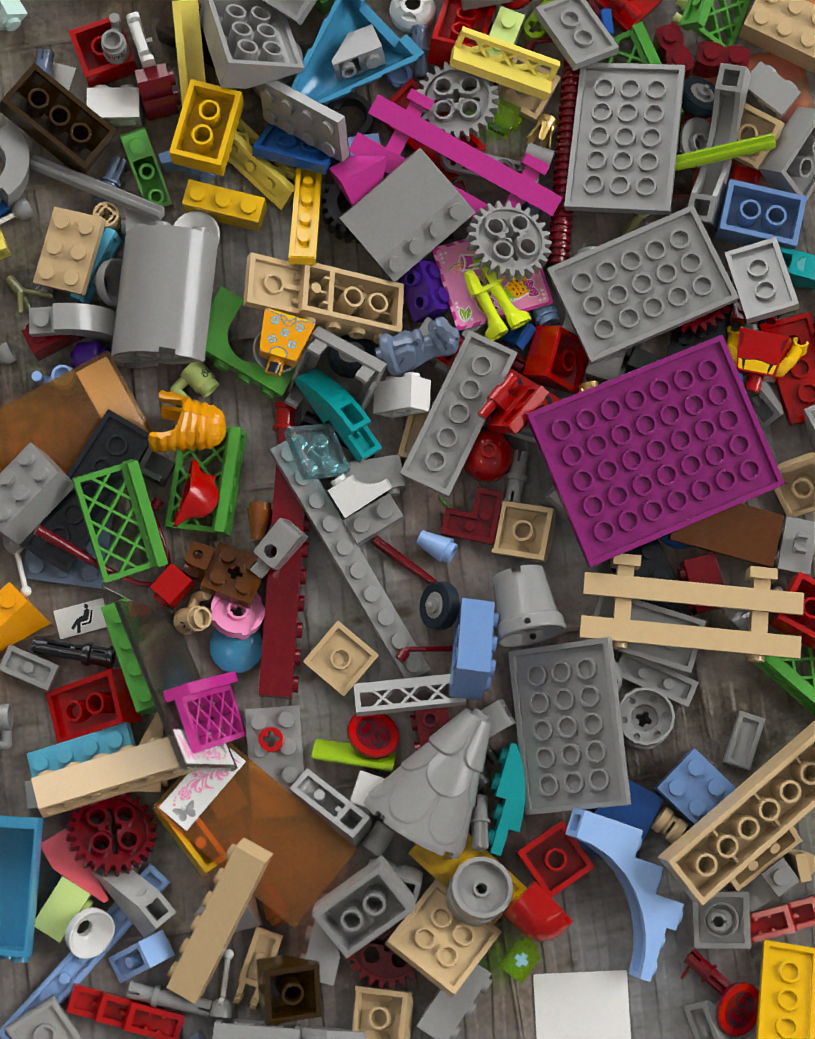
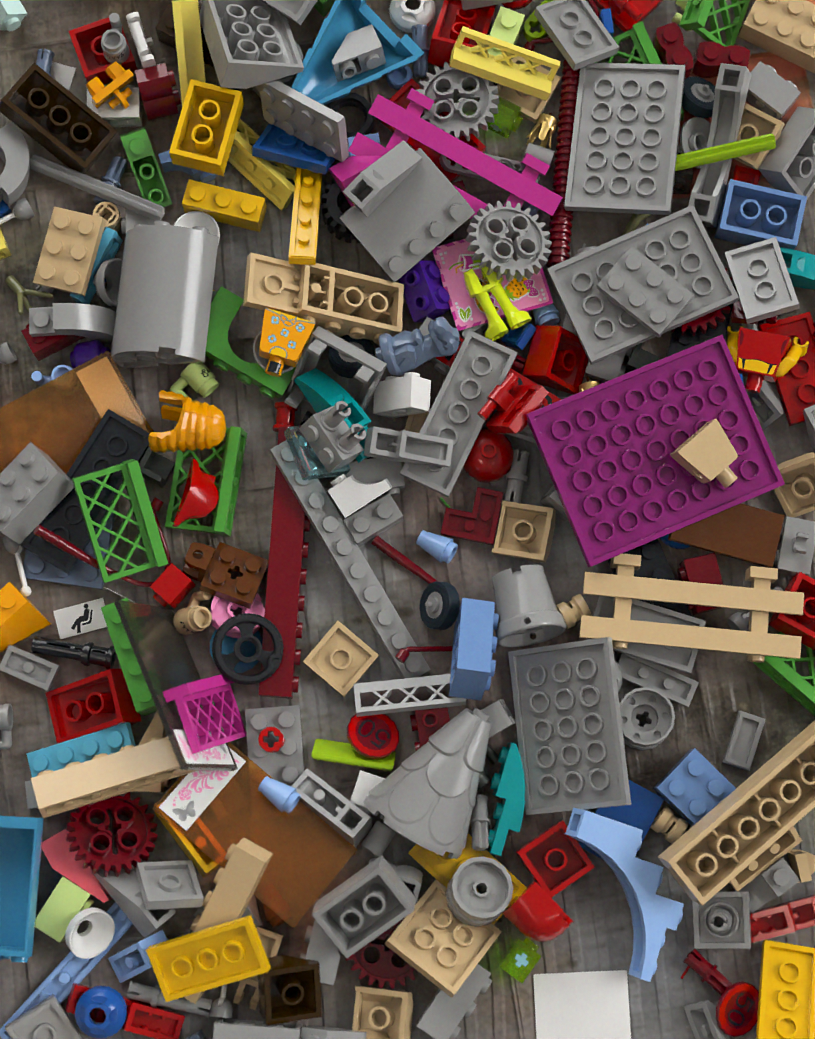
(106, 999): none -> blue piece
(120, 79): none -> light orange hips
(169, 884): none -> light grey plate
(208, 958): none -> yellow plate
(259, 519): dark orange cone -> none
(269, 659): none -> black wheel
(279, 794): none -> light blue cone
(286, 539): light grey torso -> none
(332, 438): none -> light grey brick
(382, 177): none -> light grey slope
(408, 447): none -> light grey slope
(573, 610): none -> tan wheel
(645, 291): none -> light grey plate
(708, 454): none -> tan torso

